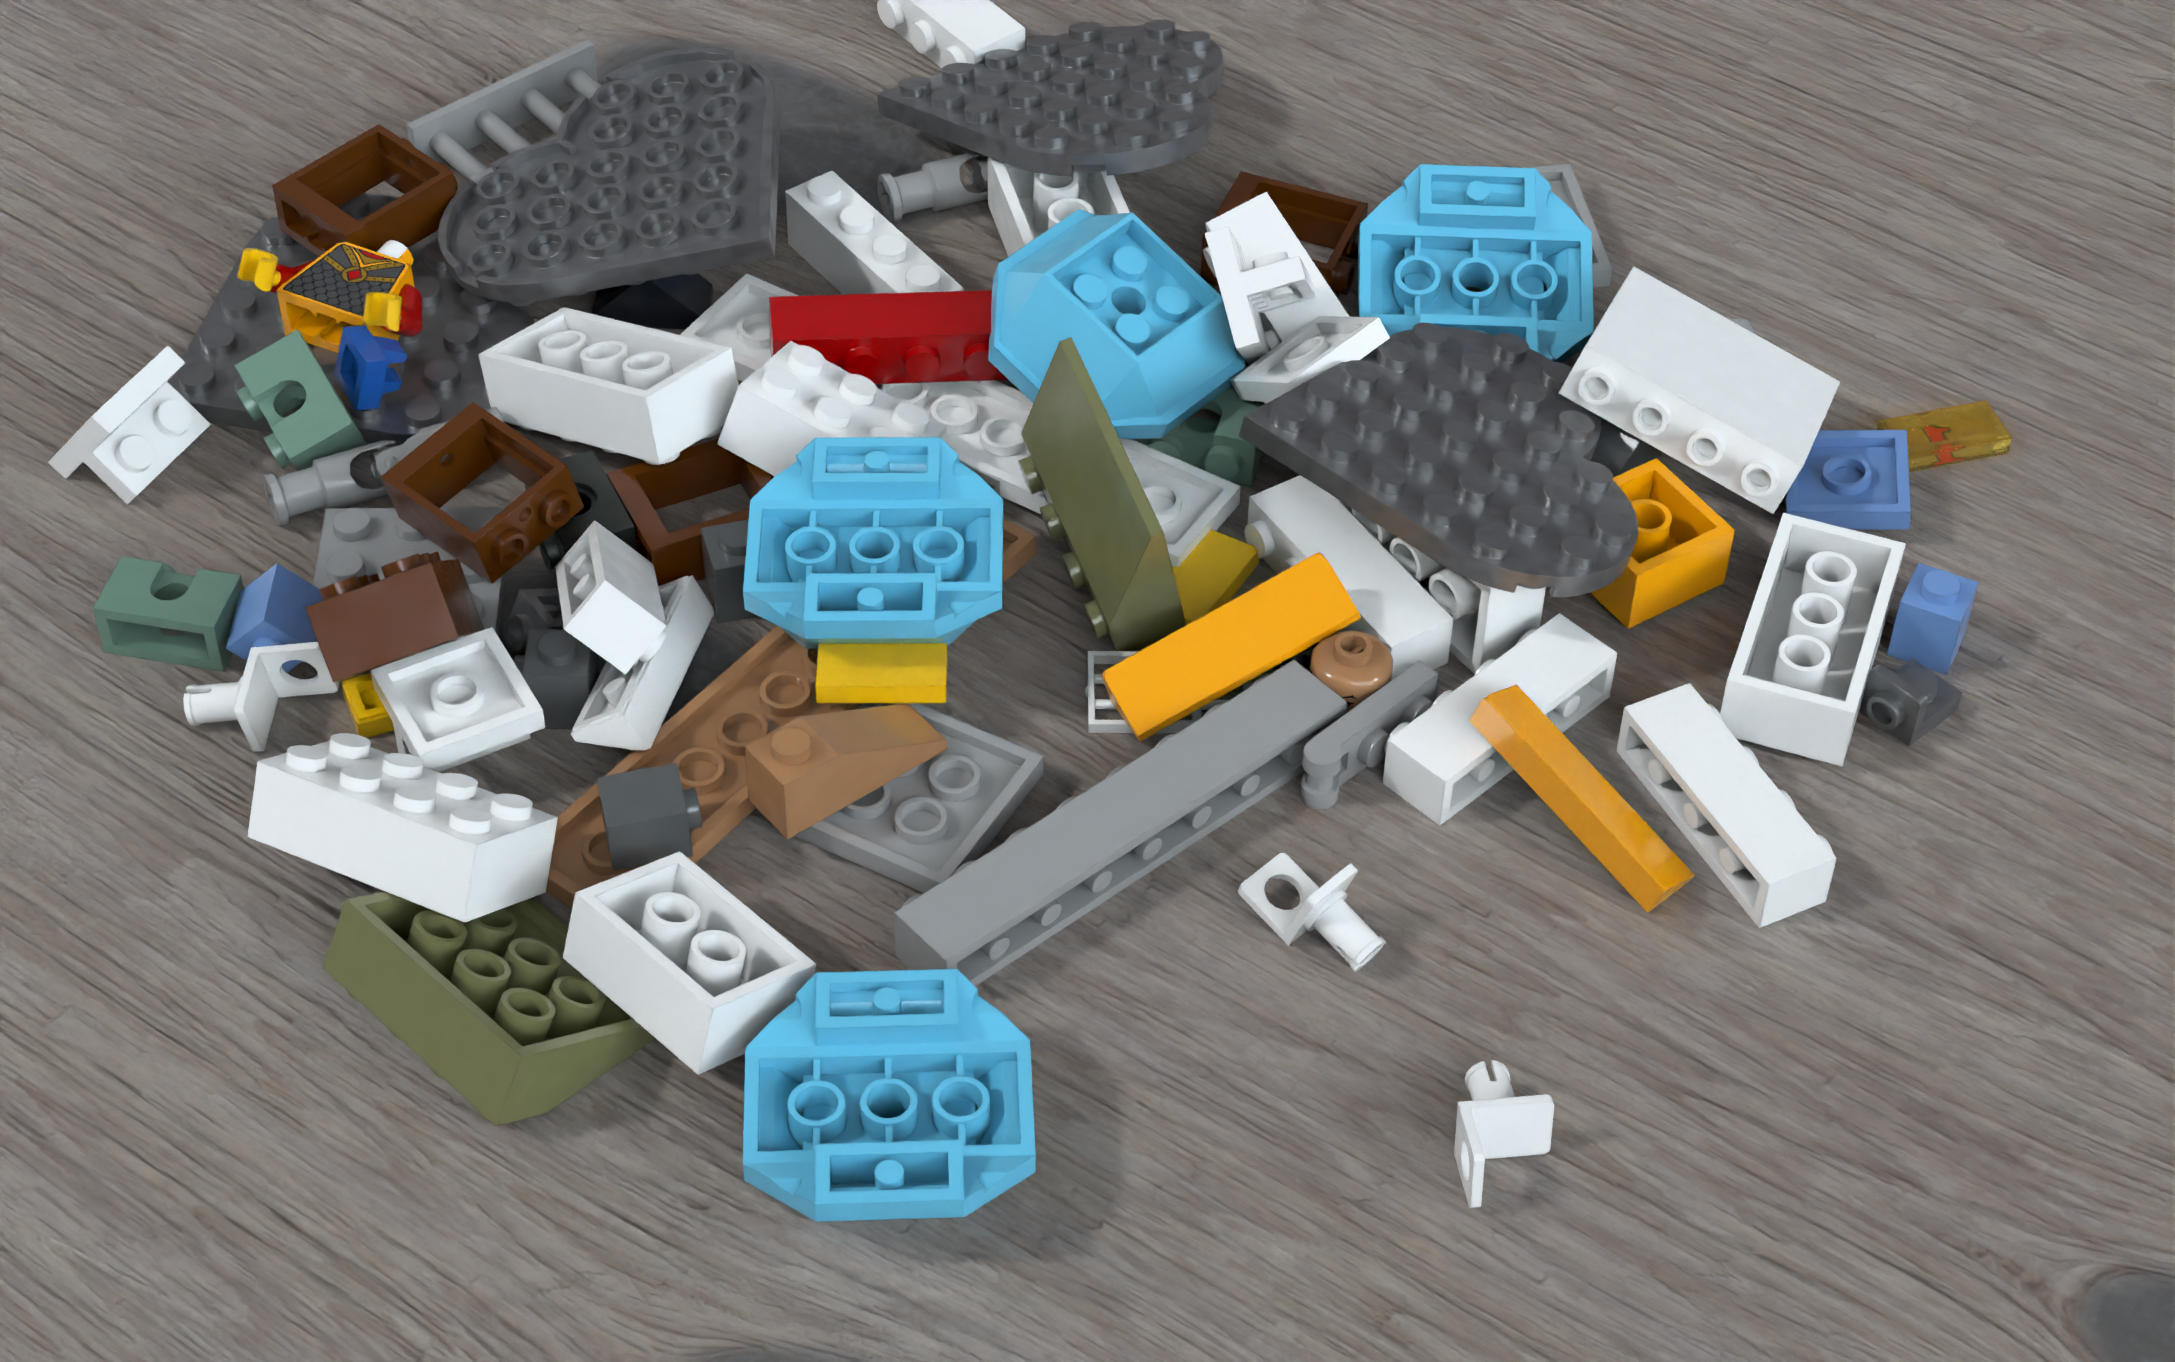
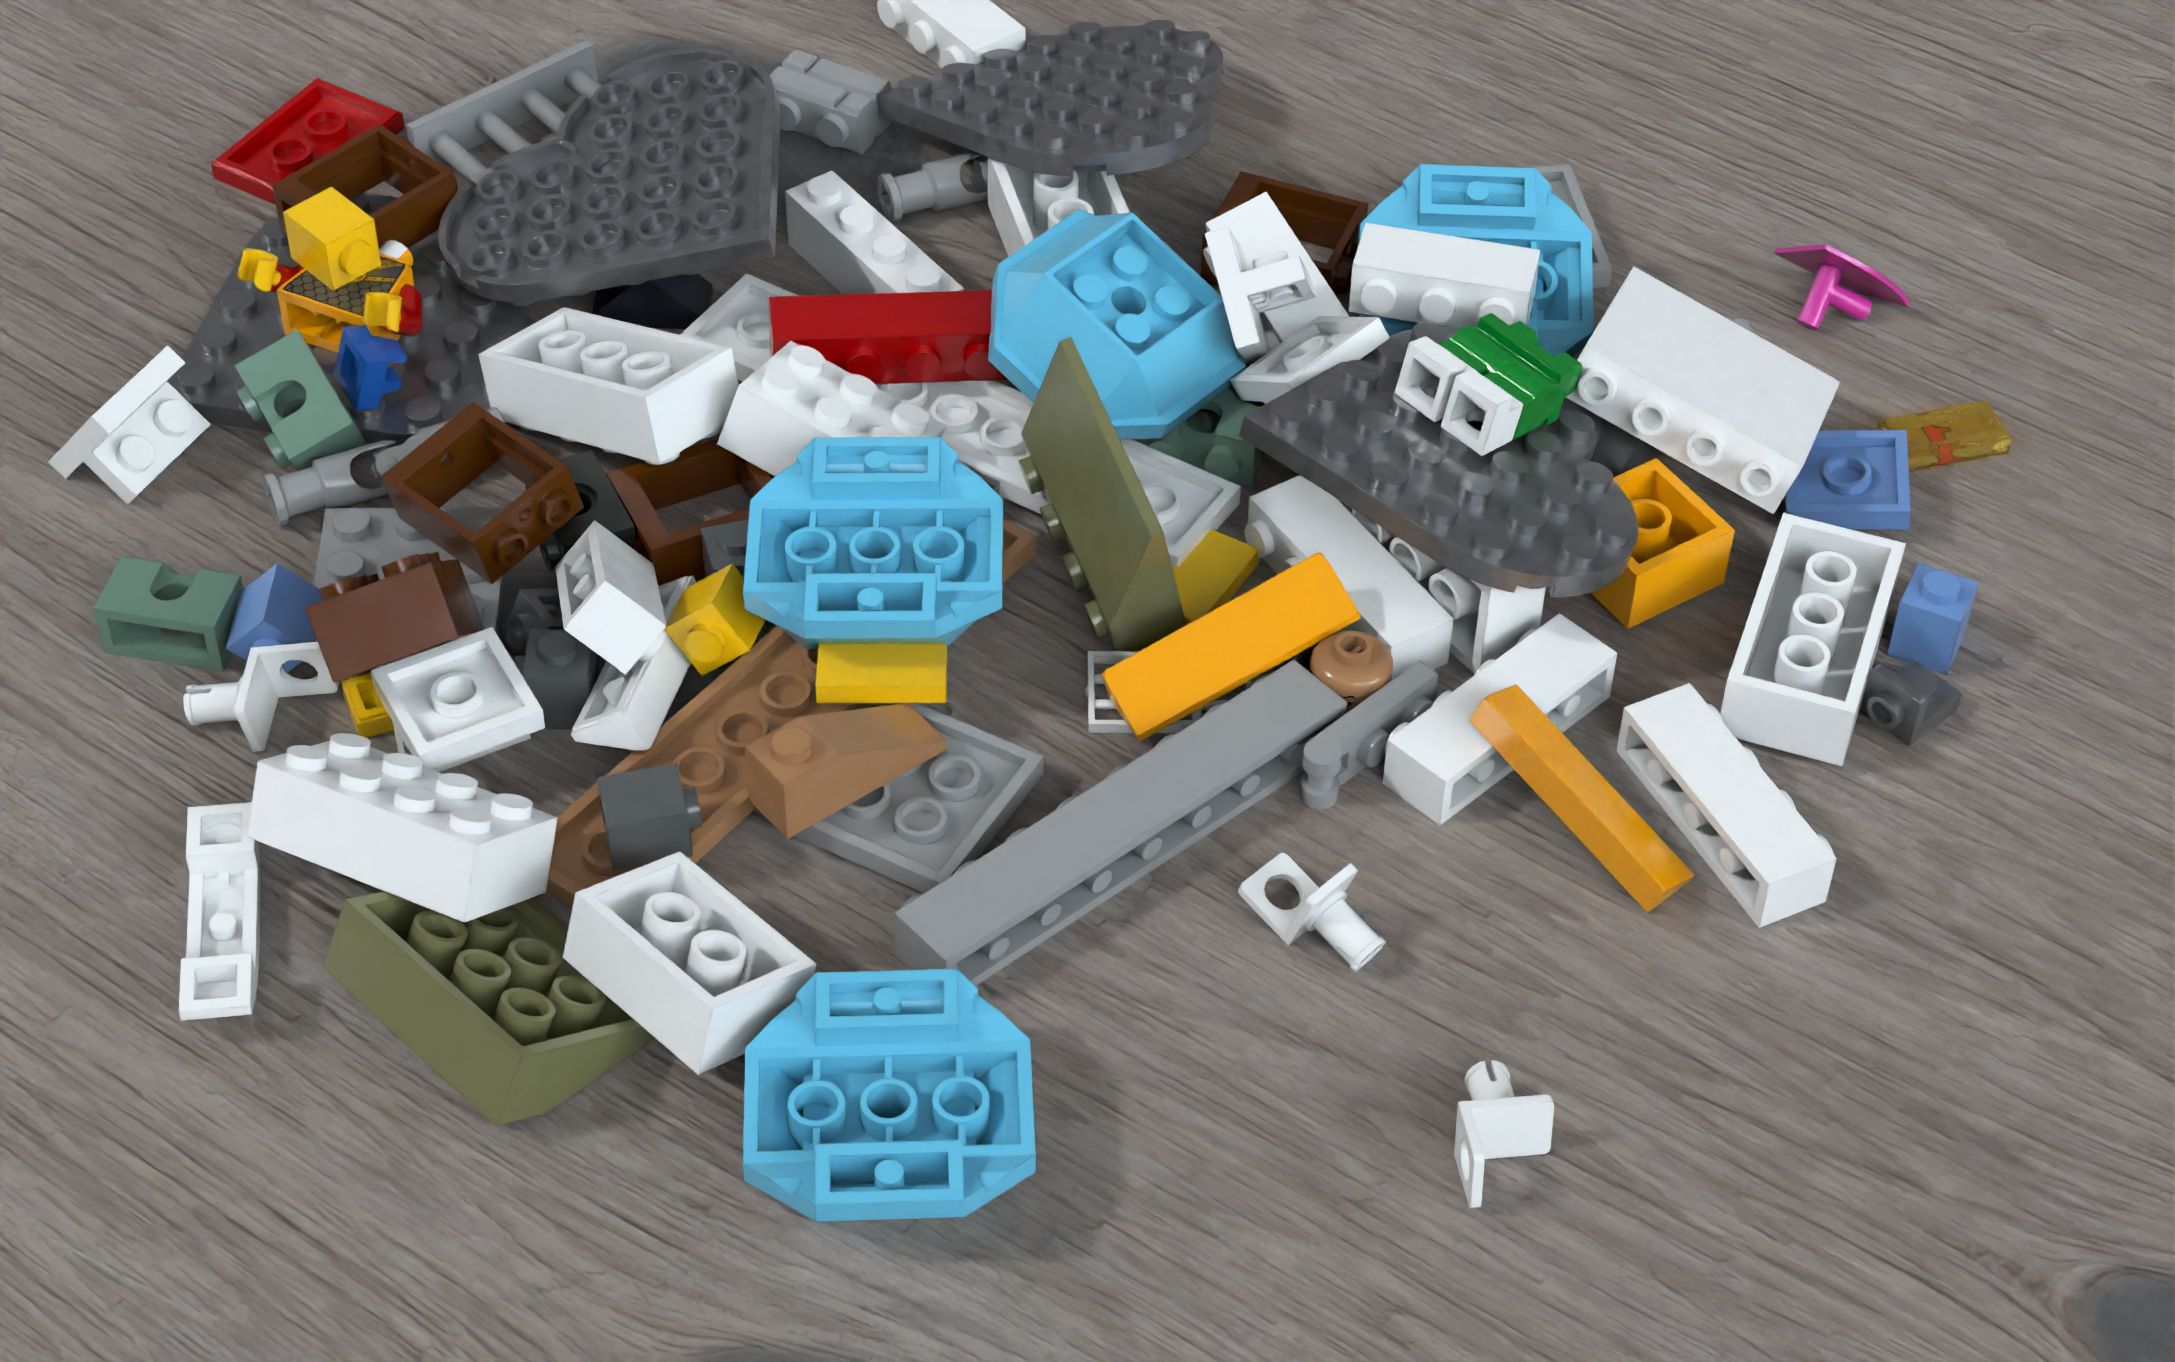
(223, 914): none -> white slope
(299, 134): none -> red tile
(332, 238): none -> yellow brick
(712, 621): none -> yellow brick
(829, 101): none -> light grey brick
(1441, 278): none -> white brick
(1490, 377): none -> hips
(1837, 268): none -> dark pink shield

